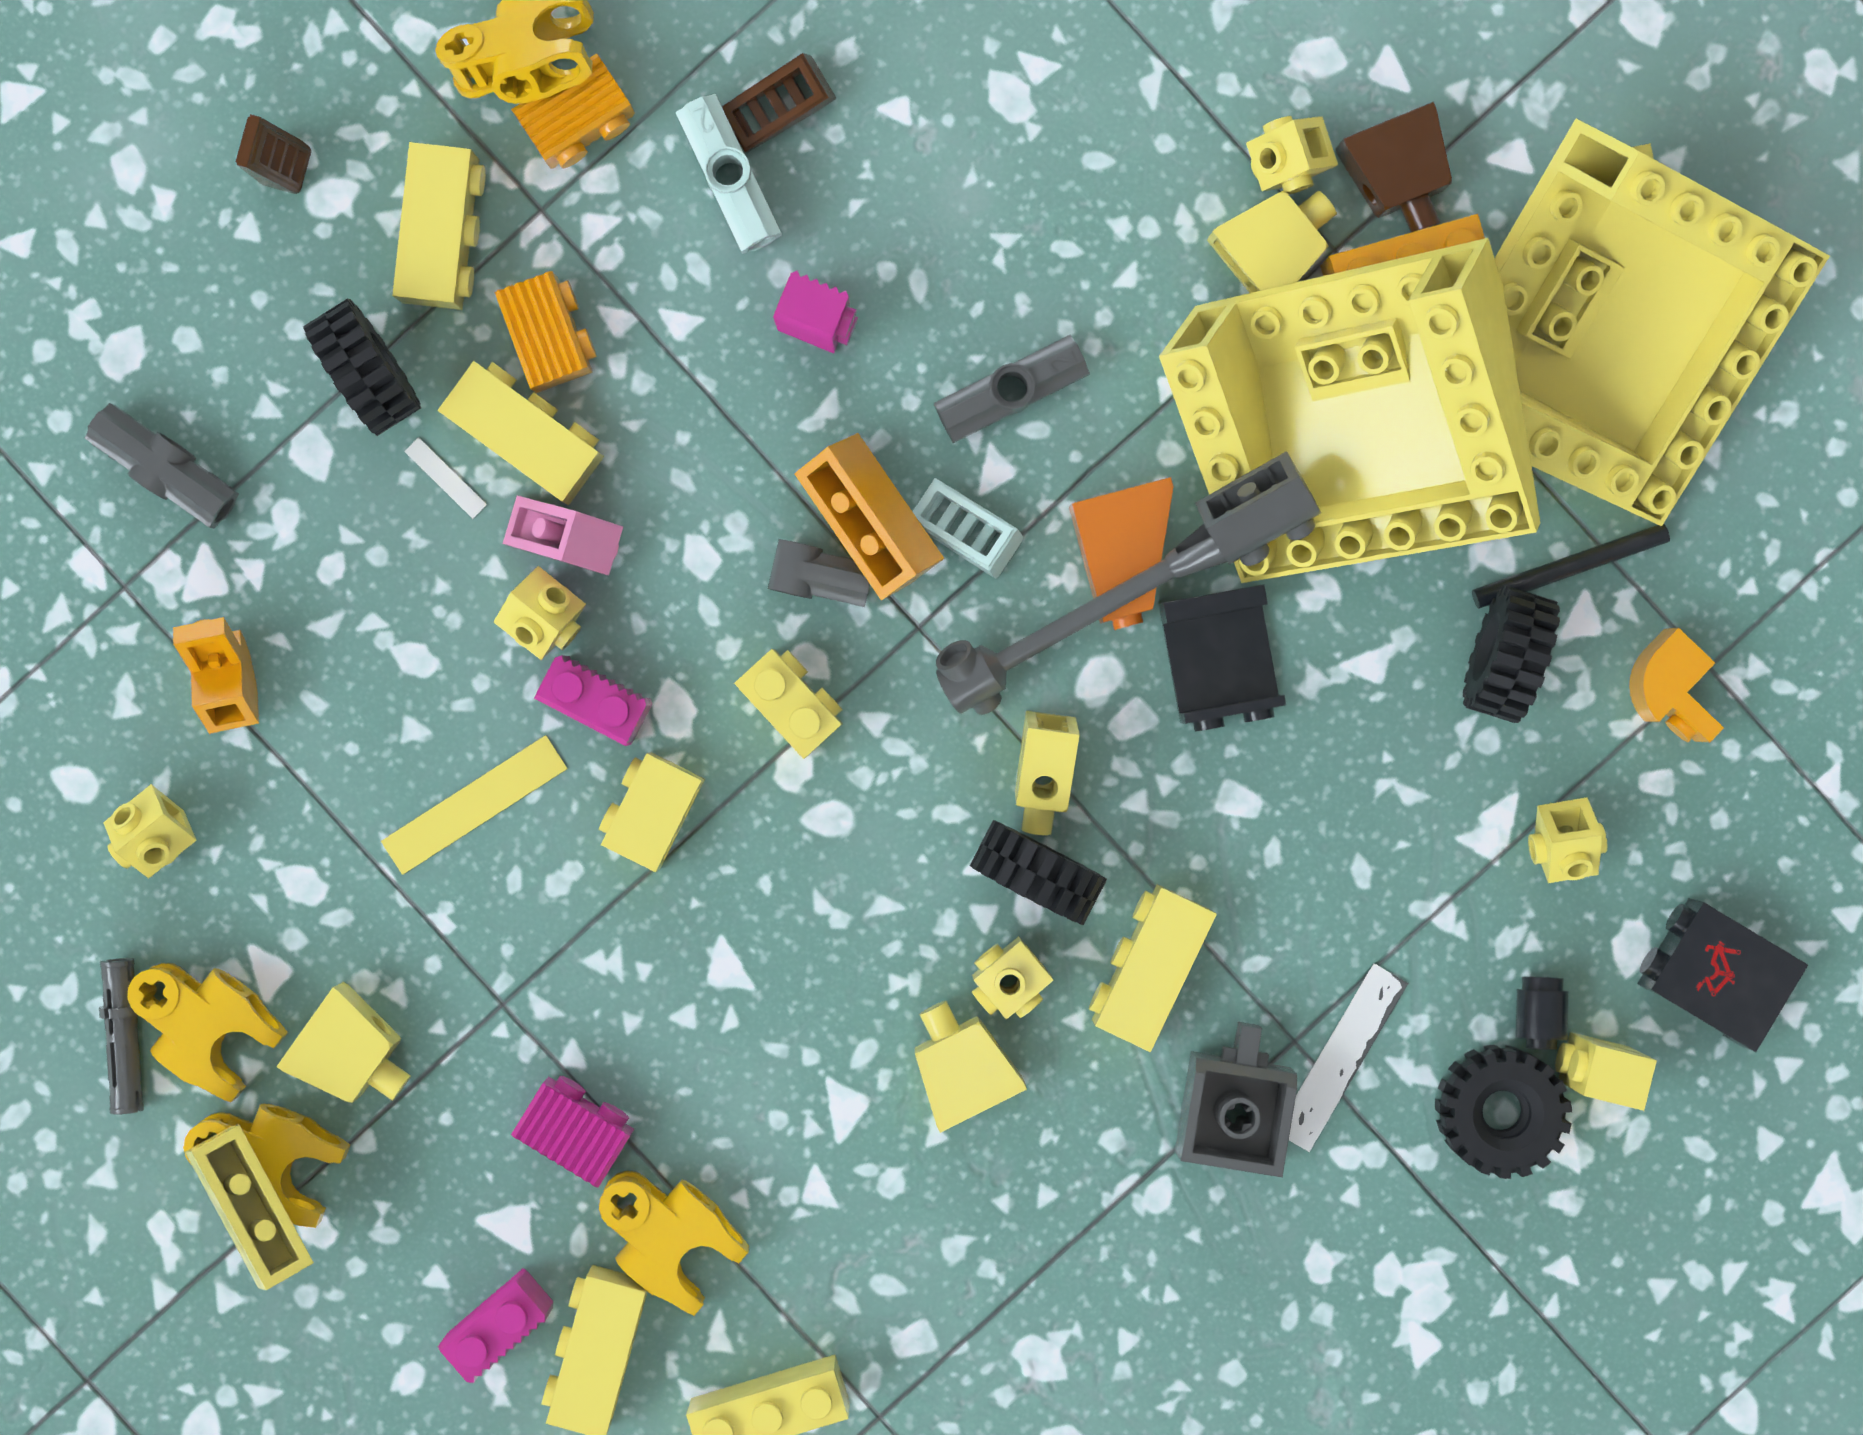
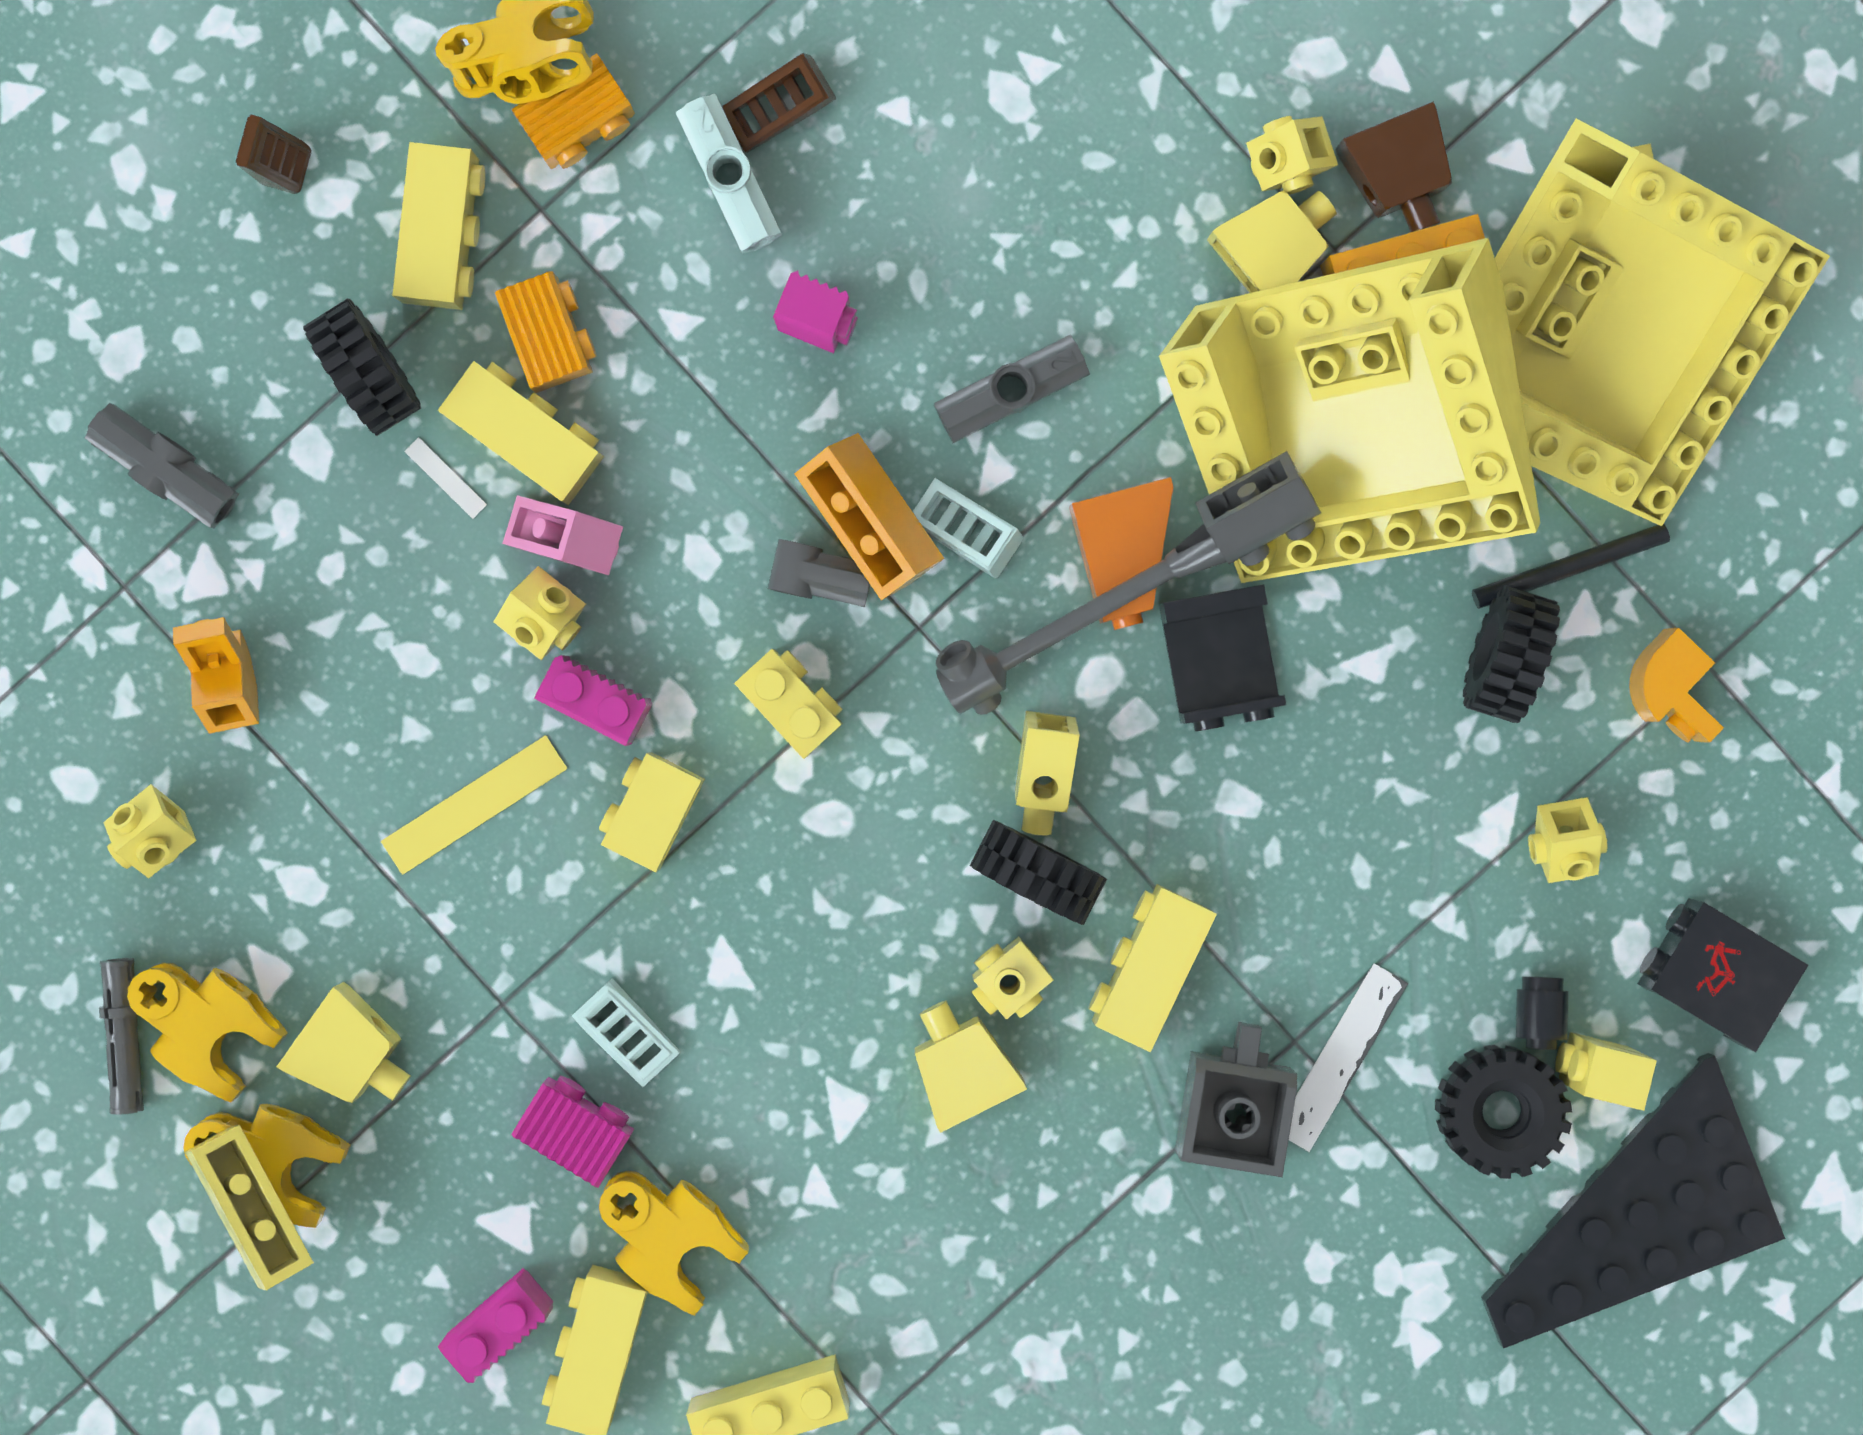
(613, 1046): none -> light aqua slope
(1657, 1212): none -> black wing

